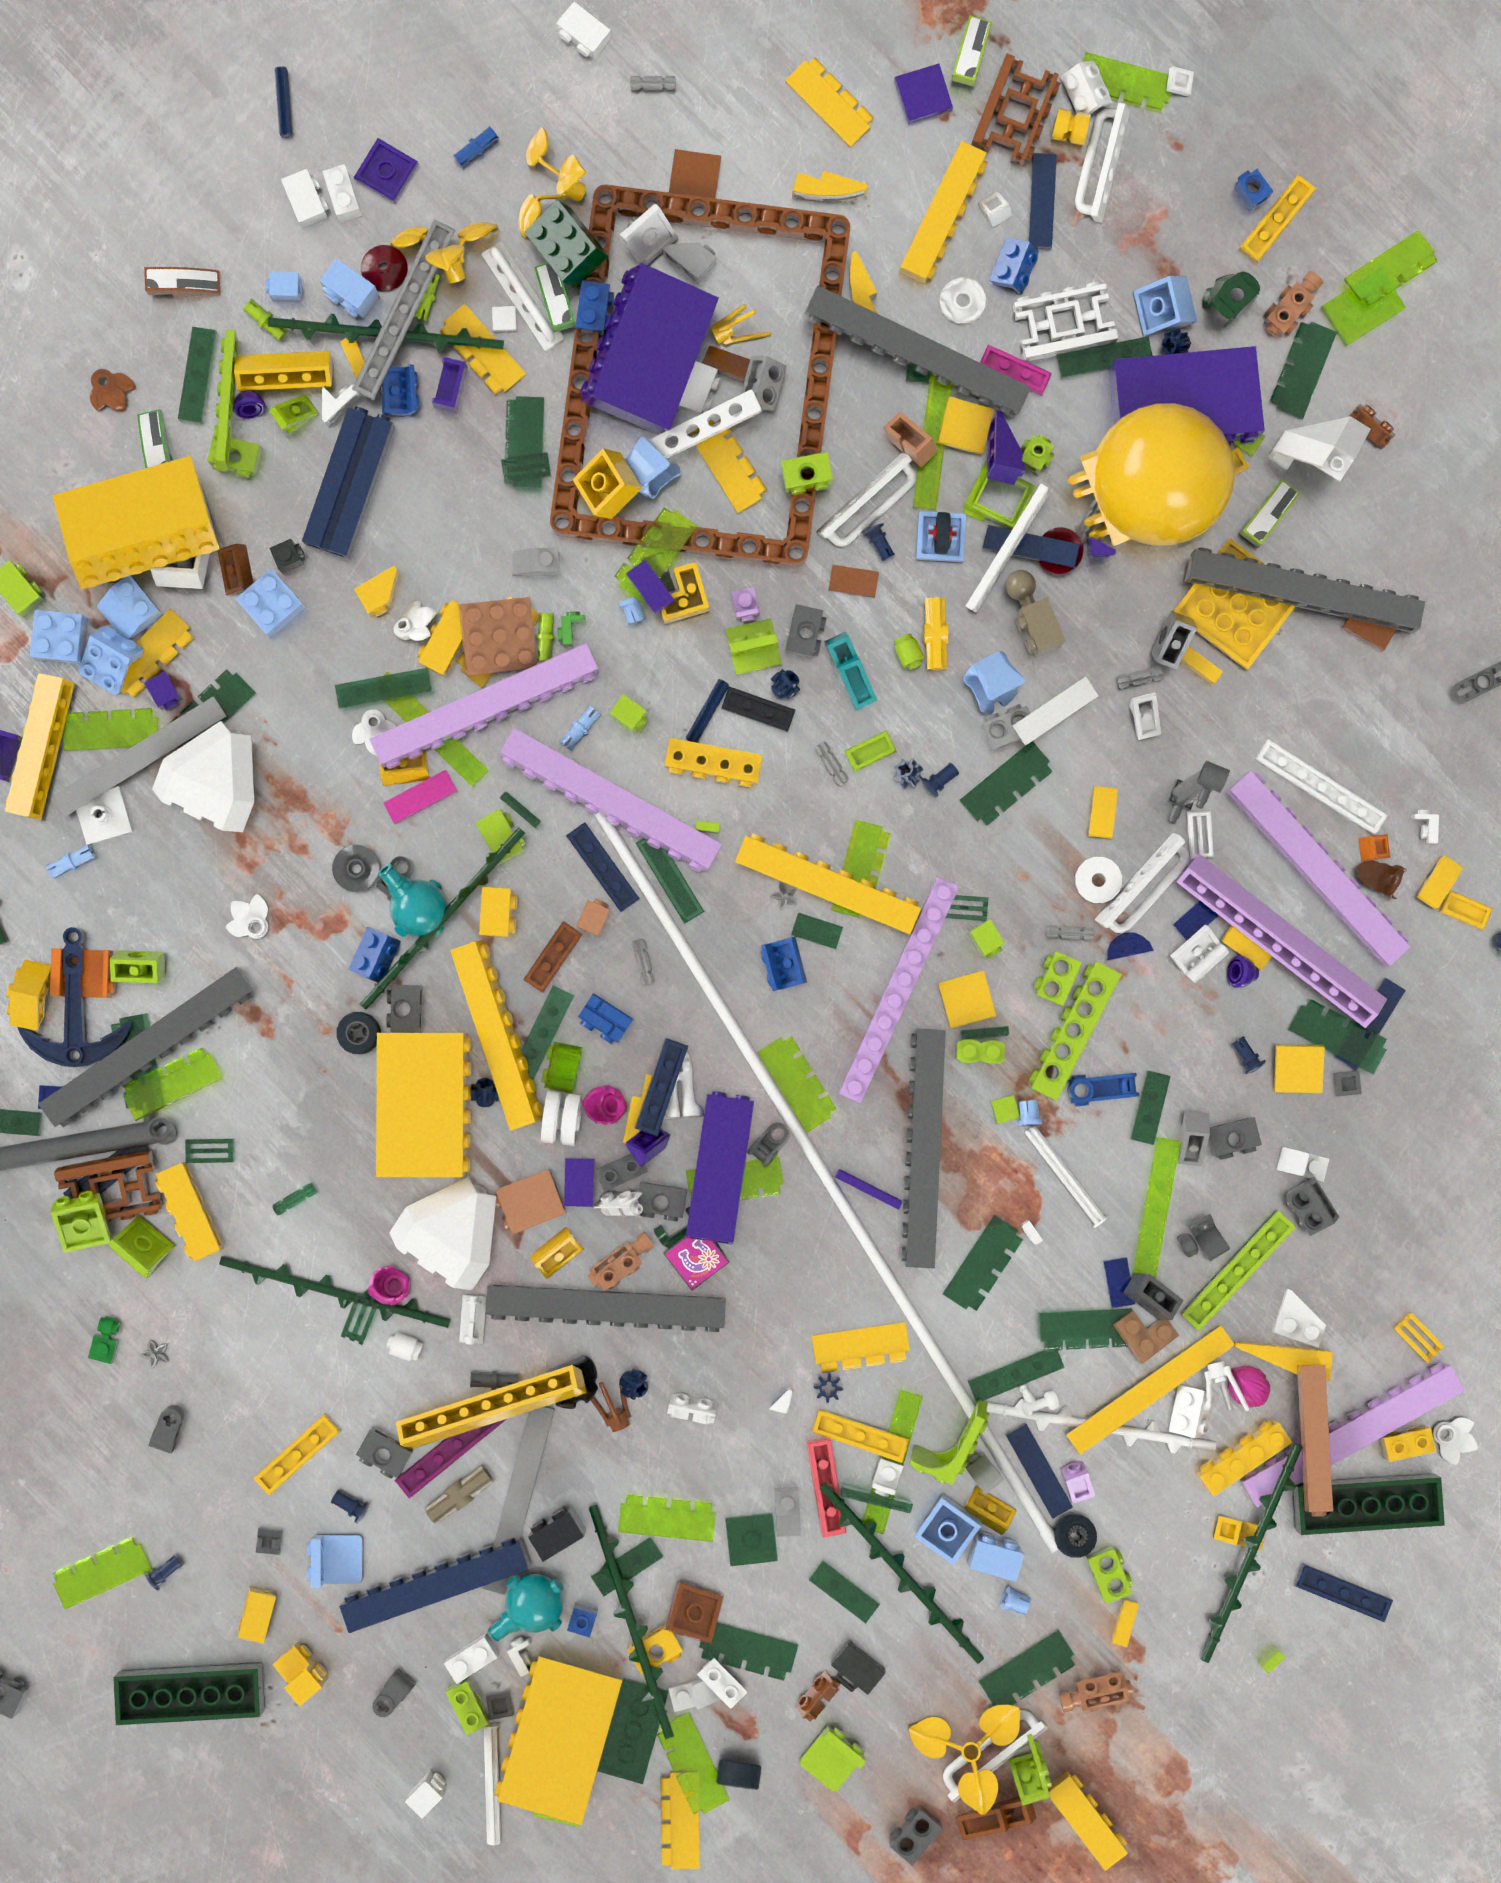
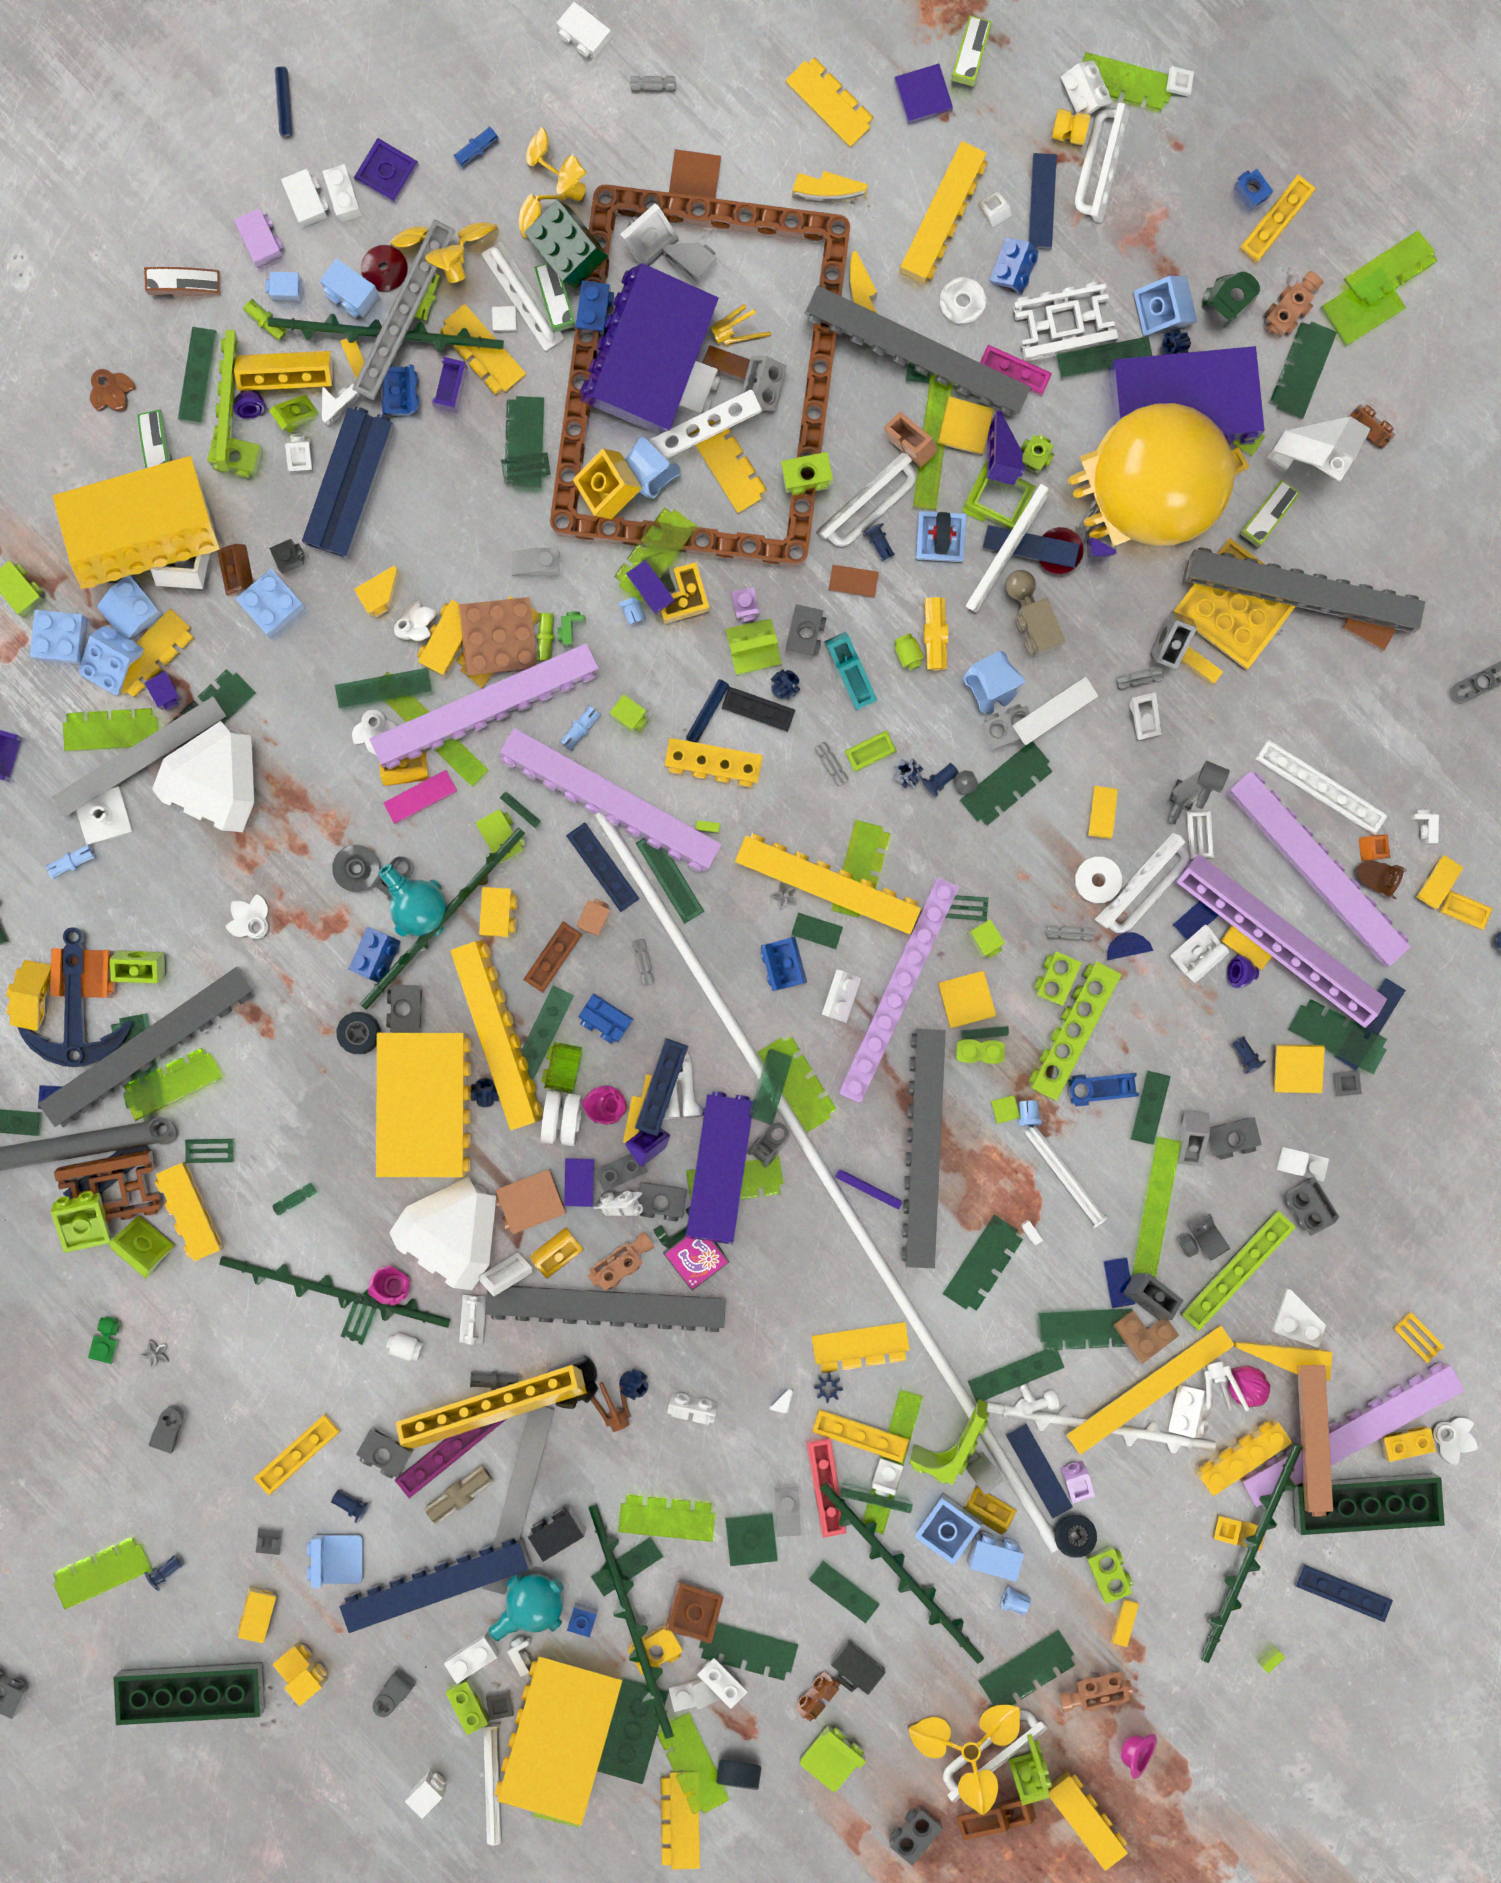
(39, 746): yellow brick -> none
(258, 237): none -> lavender brick
(298, 452): none -> white bracket
(505, 1274): none -> white tile
(770, 1086): none -> clear green tile
(841, 996): none -> white bracket
(965, 782): none -> dark grey tile
(998, 104): dark orange fence -> none
(1137, 1753): none -> dark pink hat

